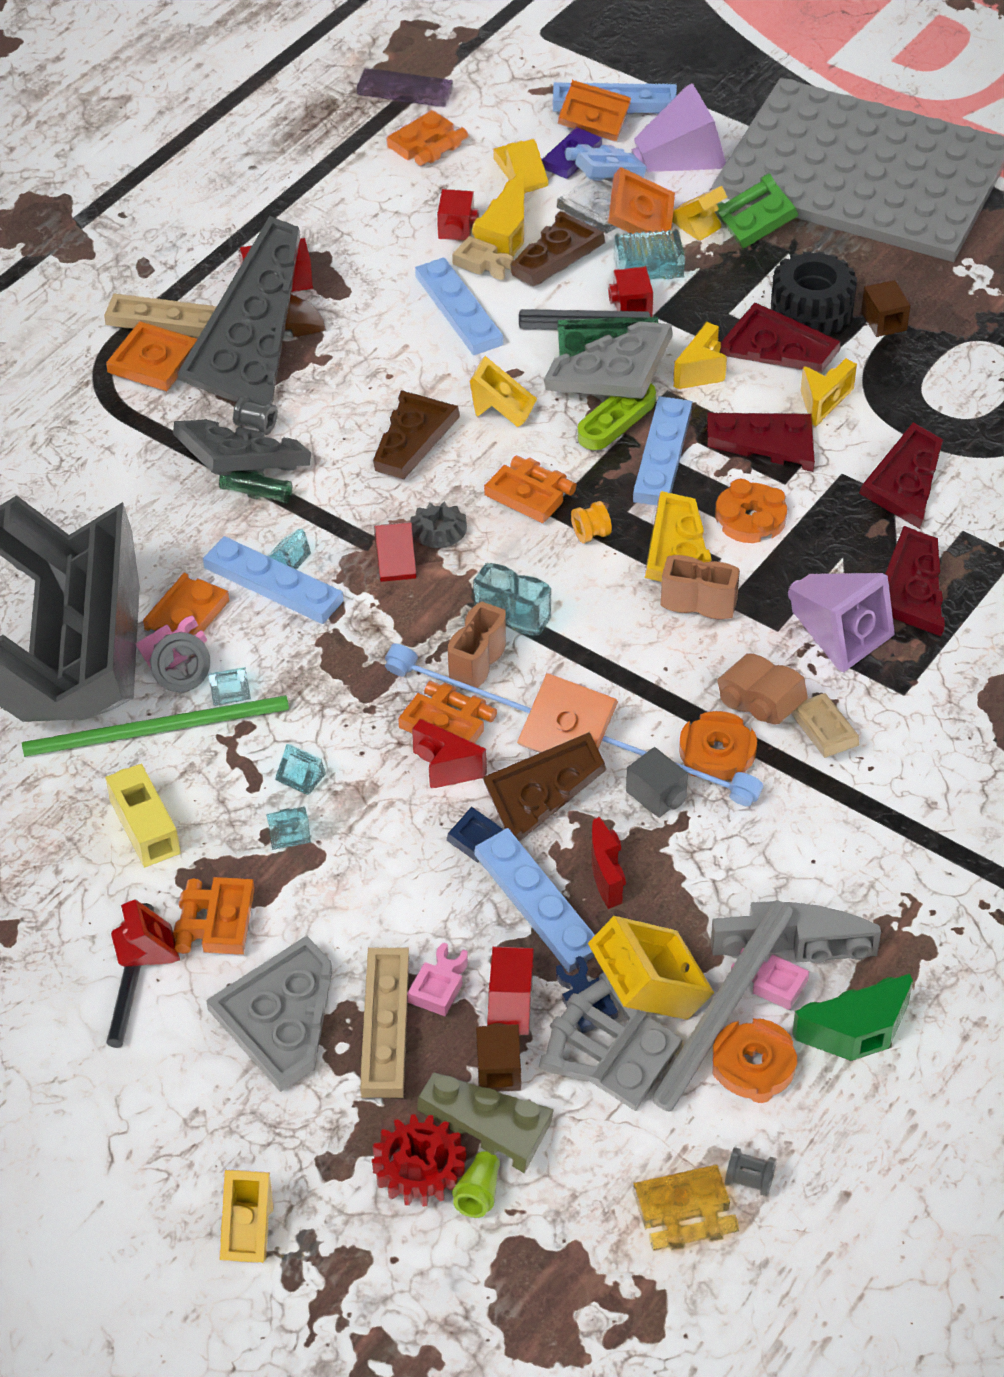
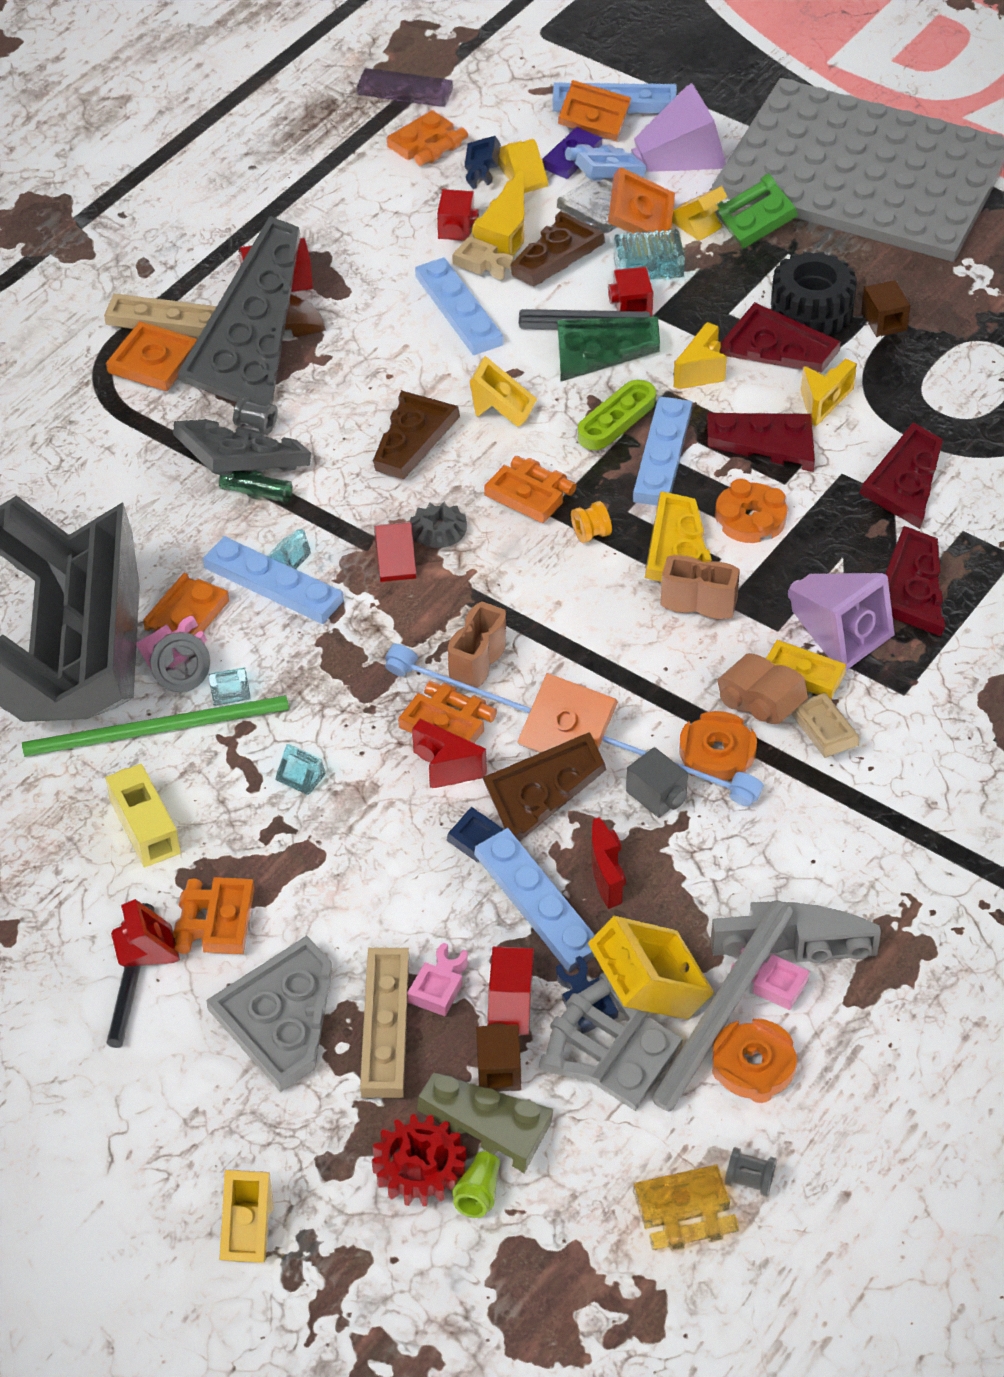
(288, 828): clear light blue plate -> none
(480, 158): none -> dark blue plate
(522, 596): clear light blue brick -> none
(614, 365): light grey plate -> none
(820, 672): none -> yellow plate
(856, 1020): green slope -> none

